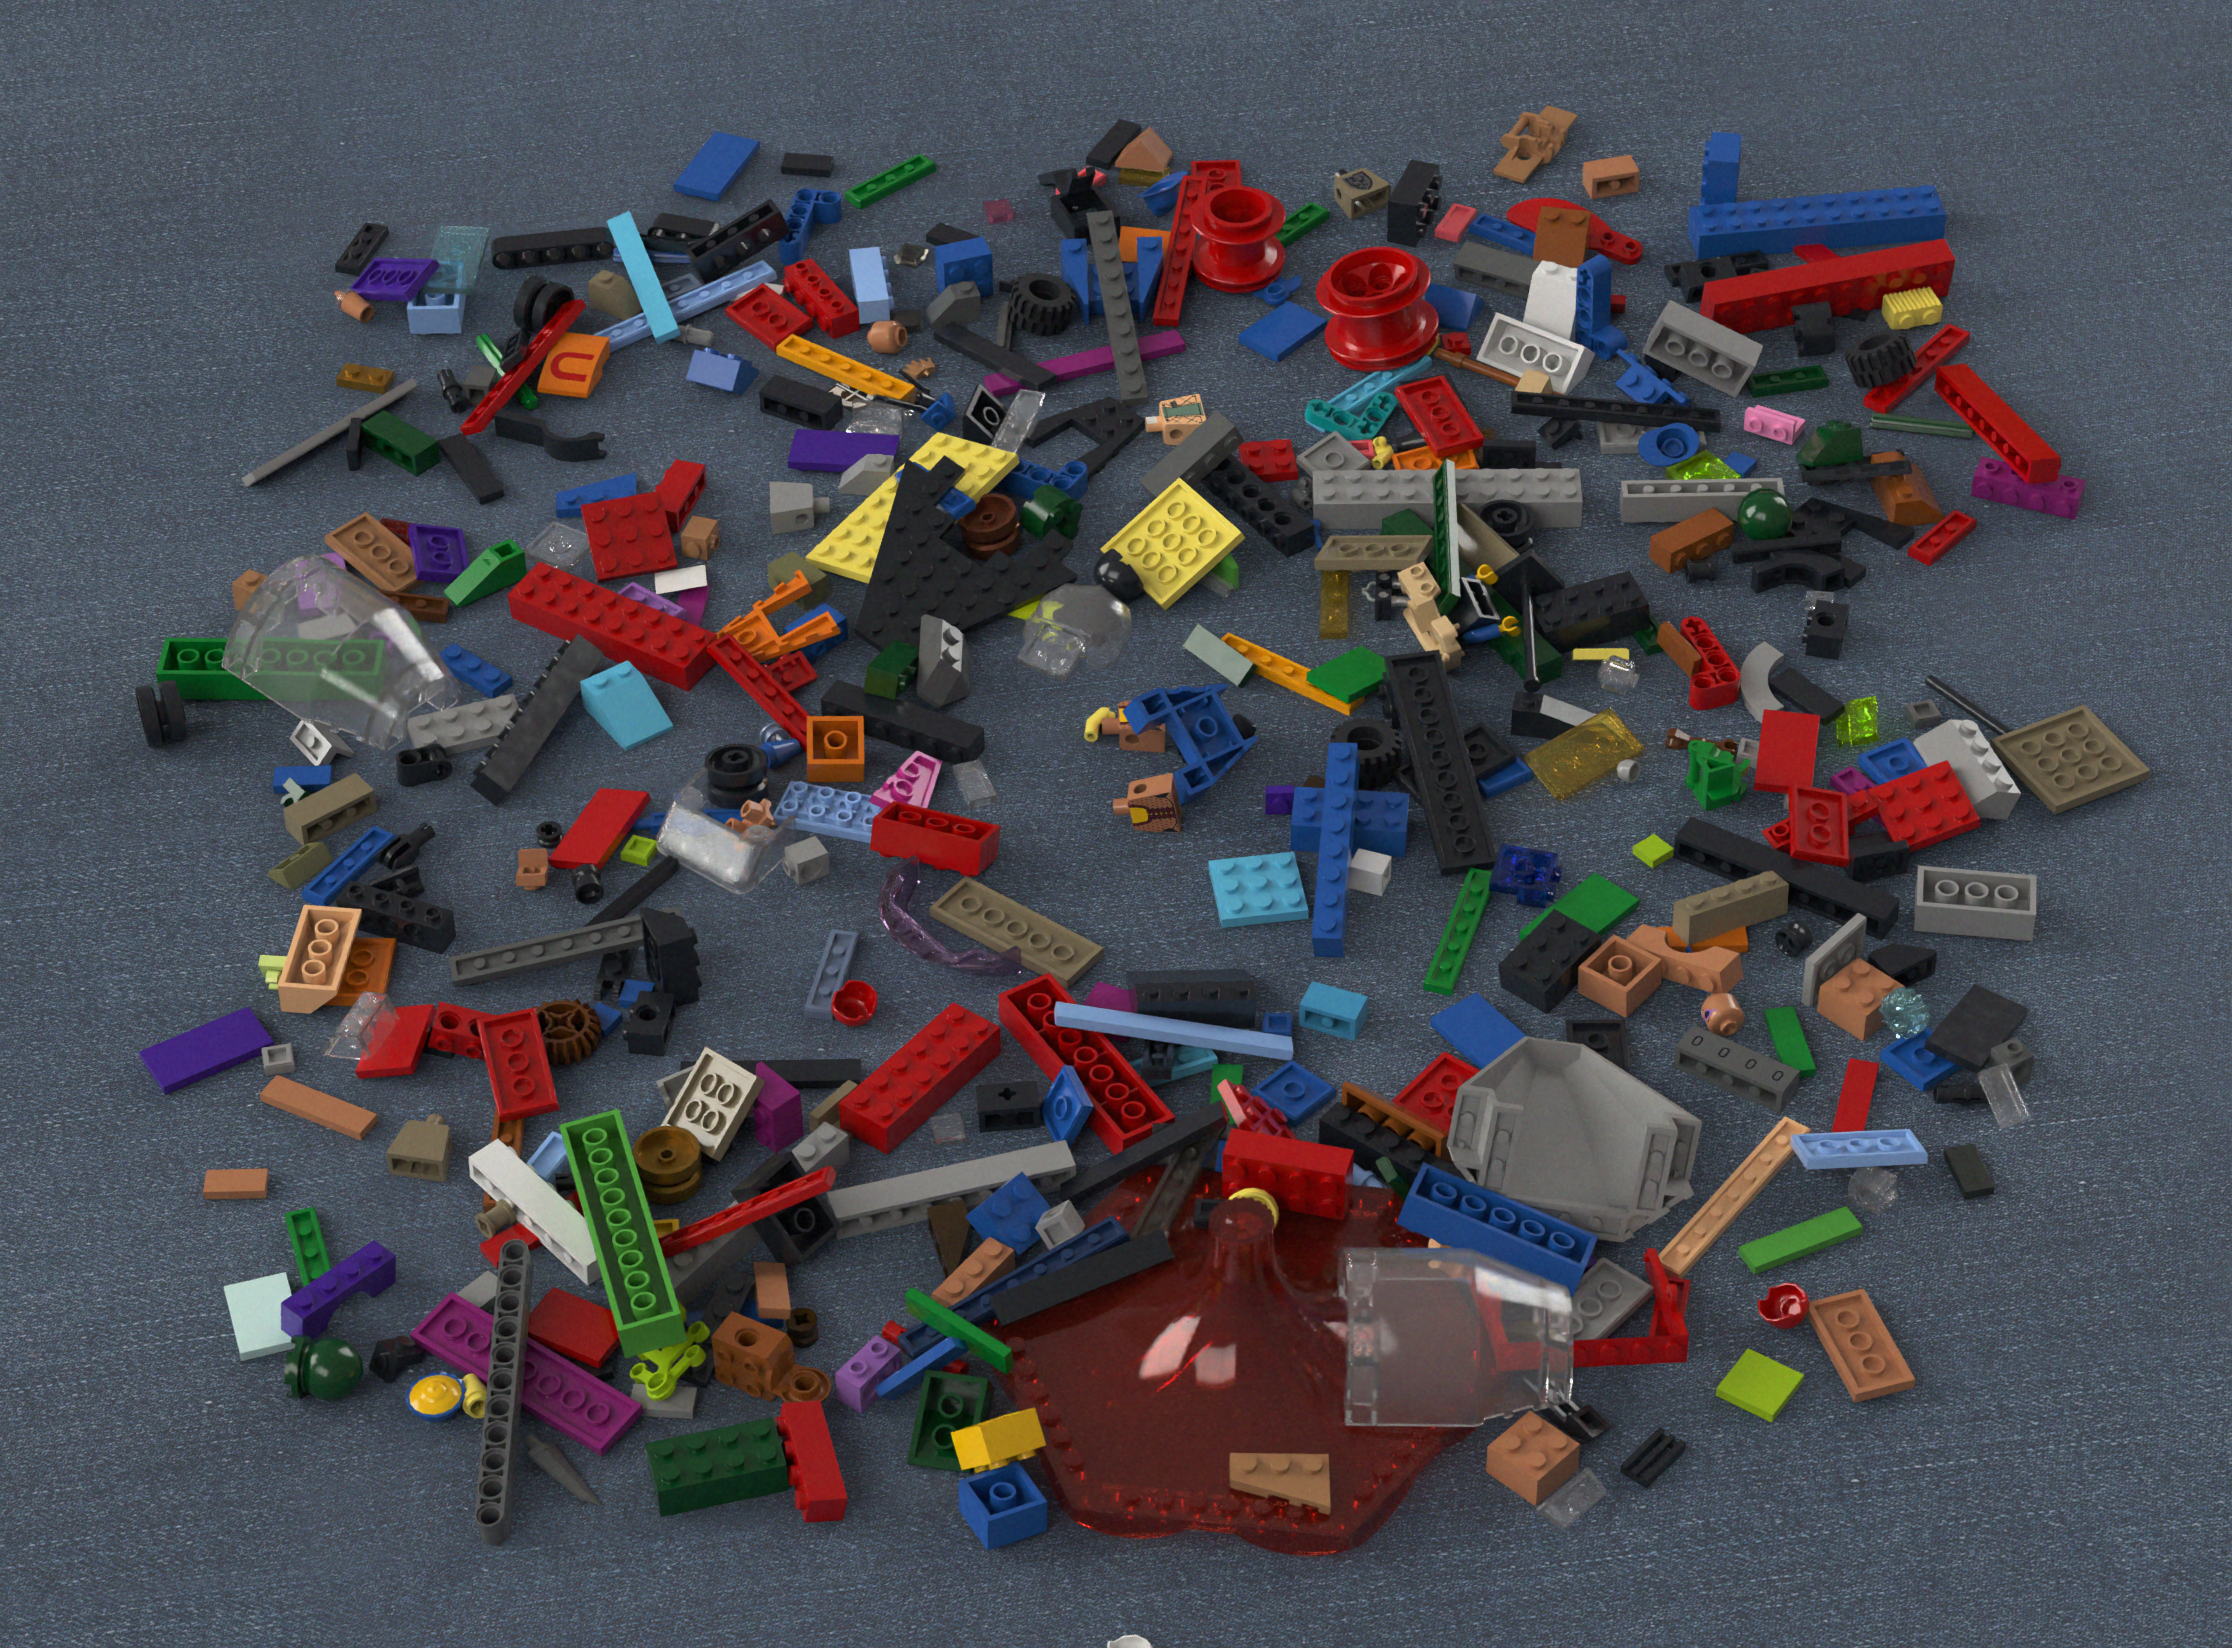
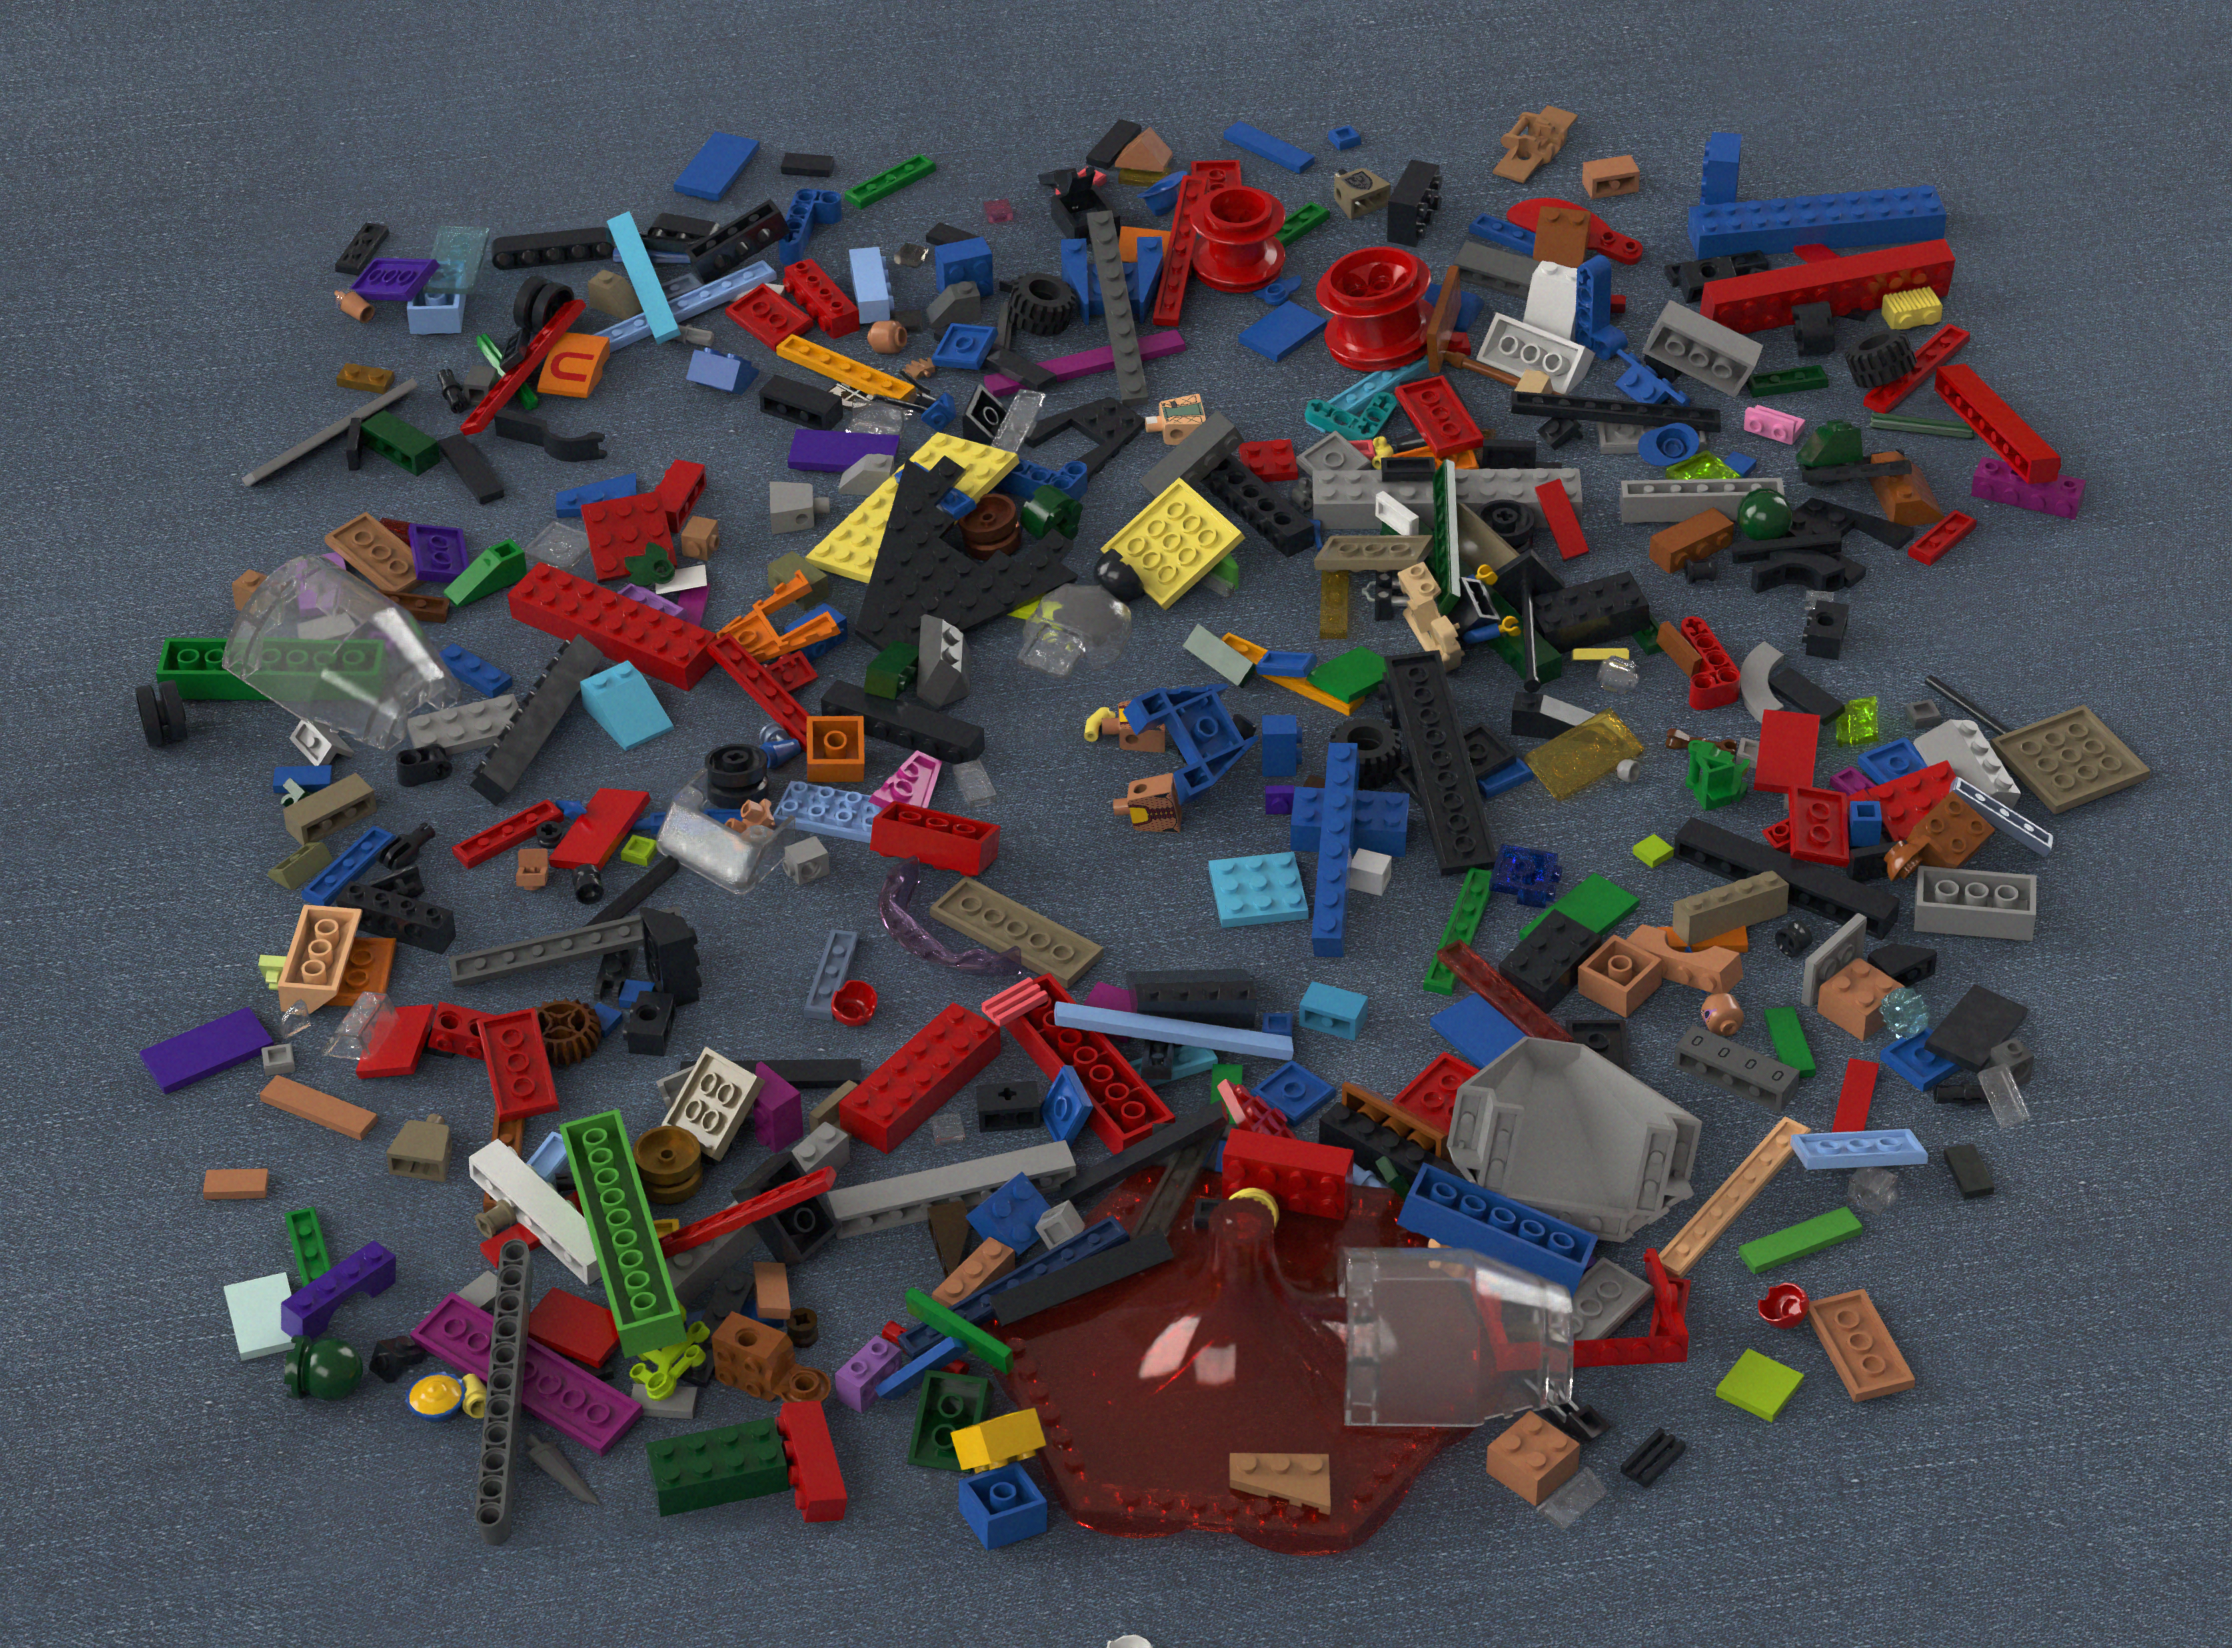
(294, 1019): none -> clear tile
(506, 834): none -> red tile
(571, 808): none -> blue piece
(646, 568): none -> dark green plate
(964, 346): none -> blue tile
(1011, 999): none -> coral tile
(1269, 147): none -> blue tile
(1280, 745): none -> blue brick
(1286, 664): none -> blue tile
(1344, 137): none -> blue tile
(1396, 515): none -> white tile
(1407, 469): none -> black tile
(1443, 319): none -> dark orange tile
(1455, 222): coral tile -> none
(1499, 992): none -> clear red tile
(1561, 520): none -> red tile
(1864, 823): none -> blue brick
(1941, 839): none -> dark orange brick
(2003, 817): none -> sand blue tile

